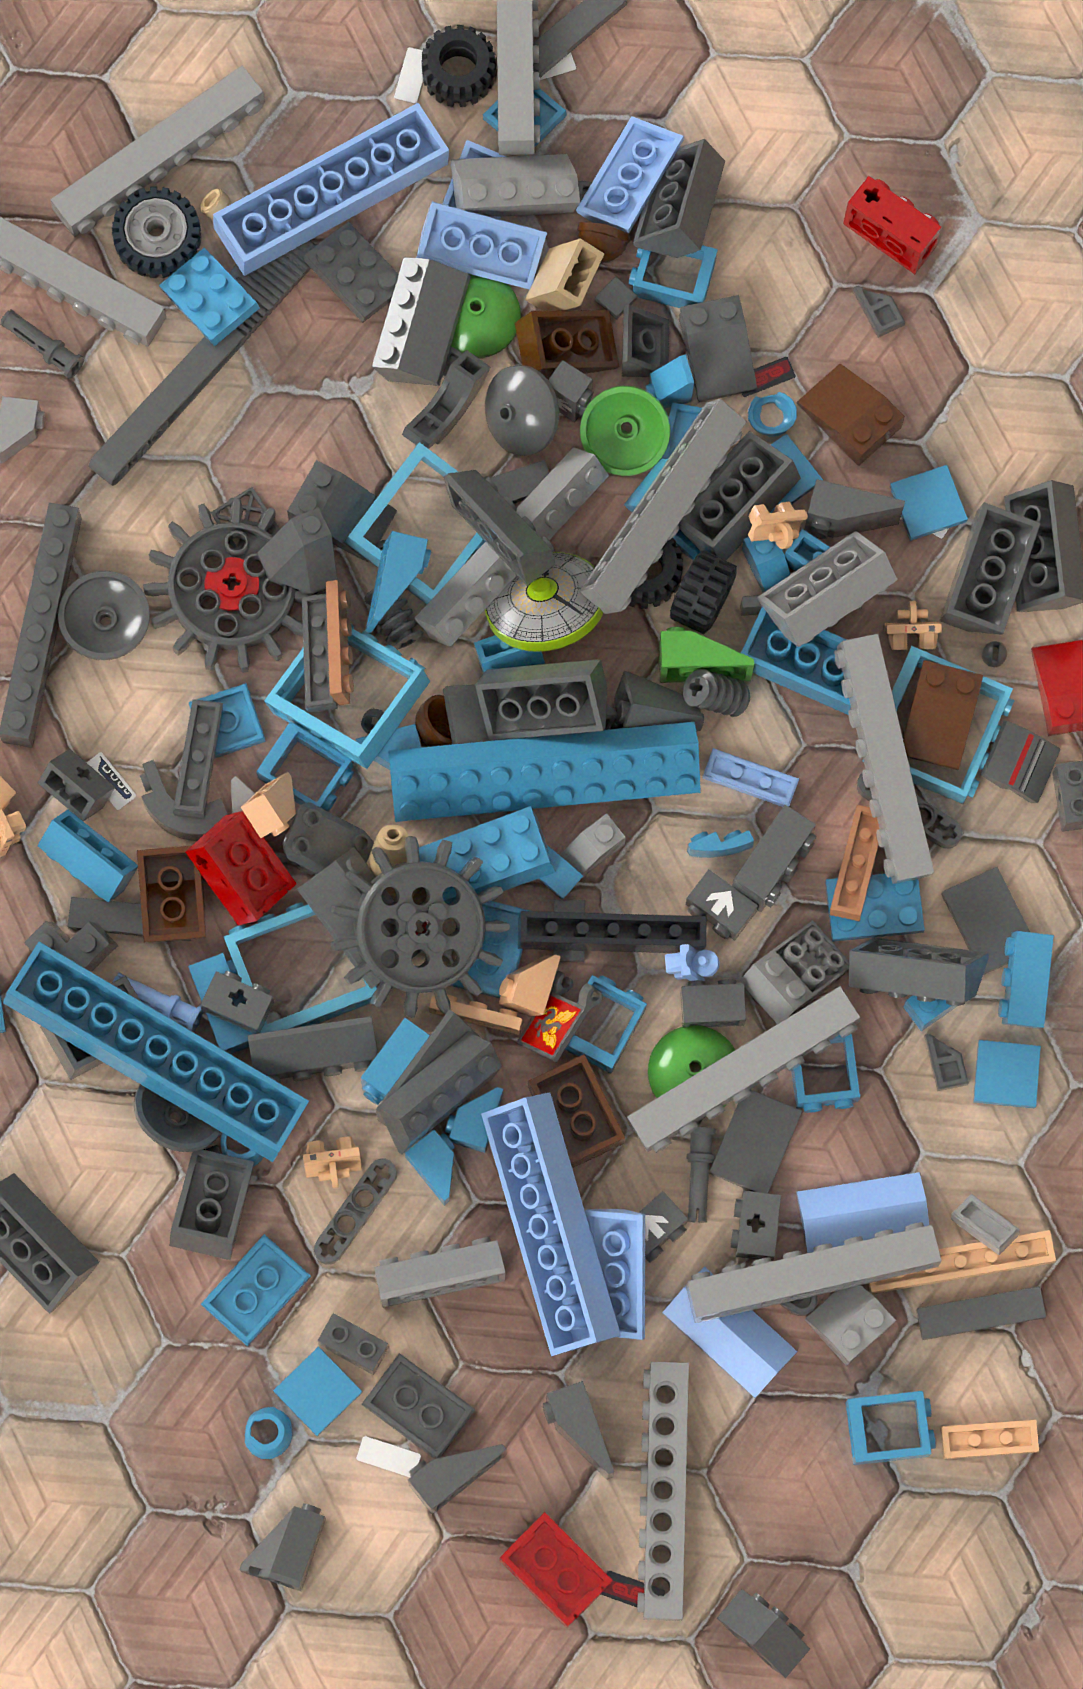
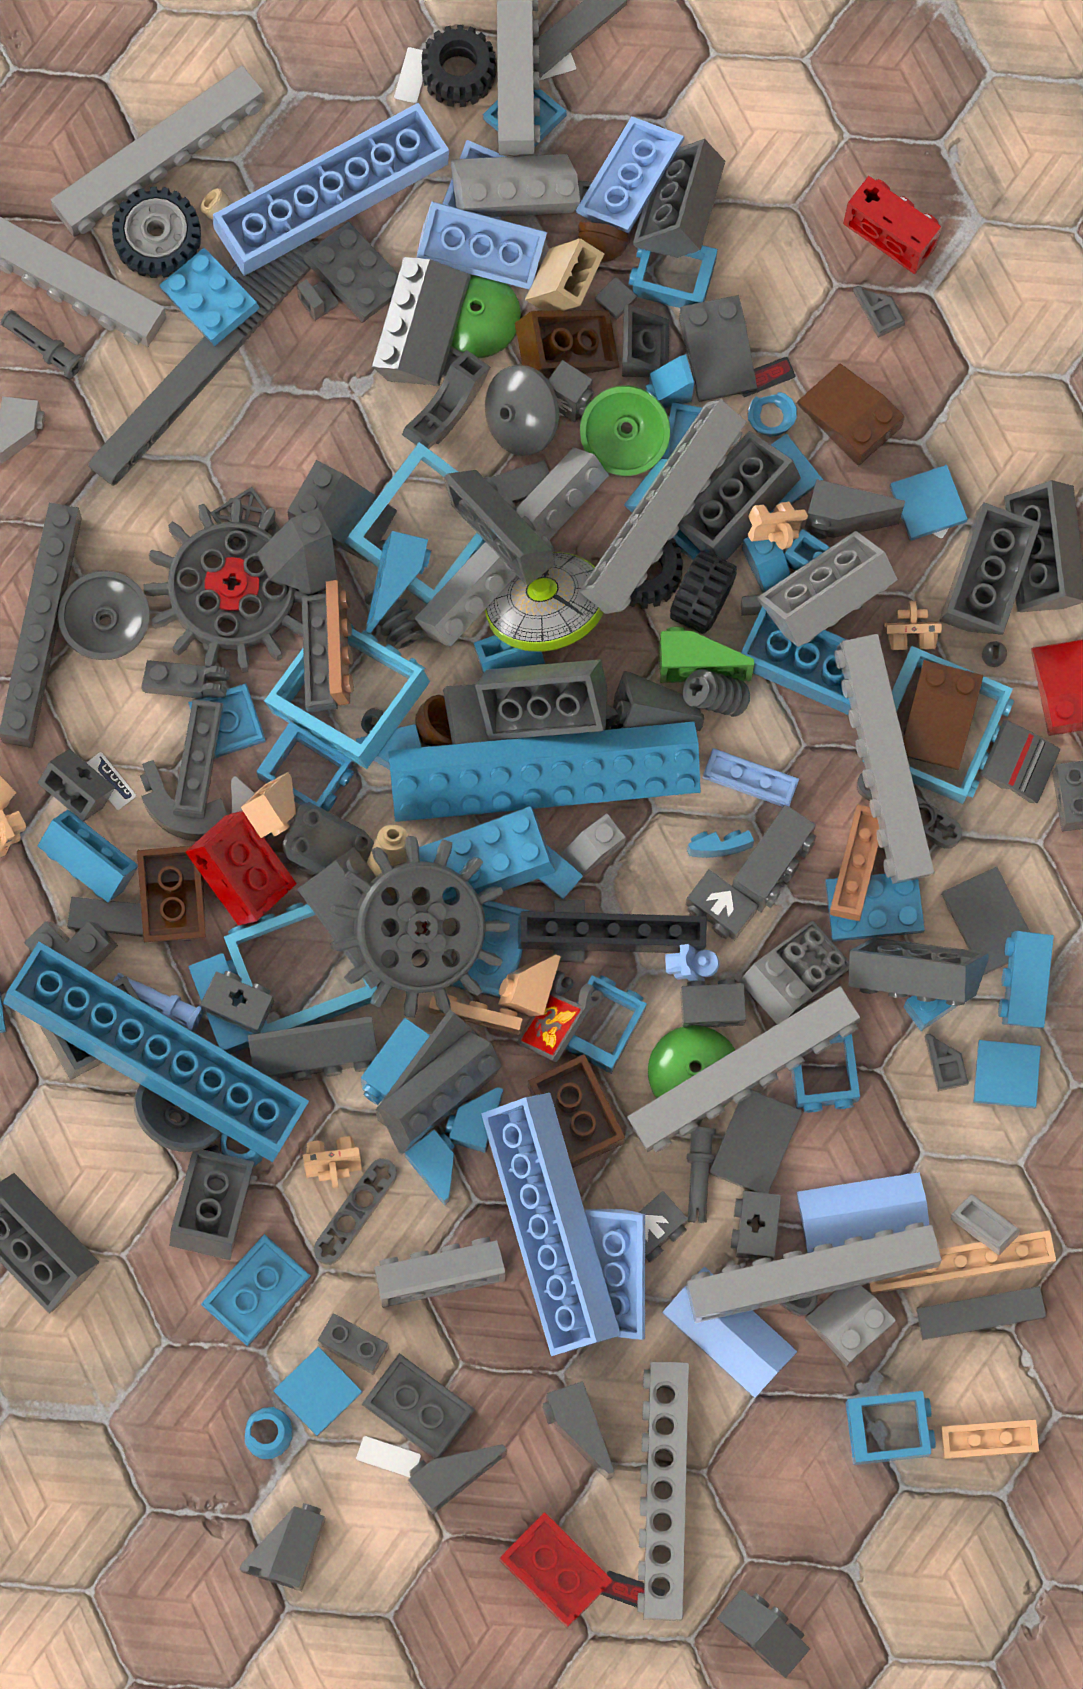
(184, 680): none -> dark grey hinge
(316, 298): none -> dark grey bracket

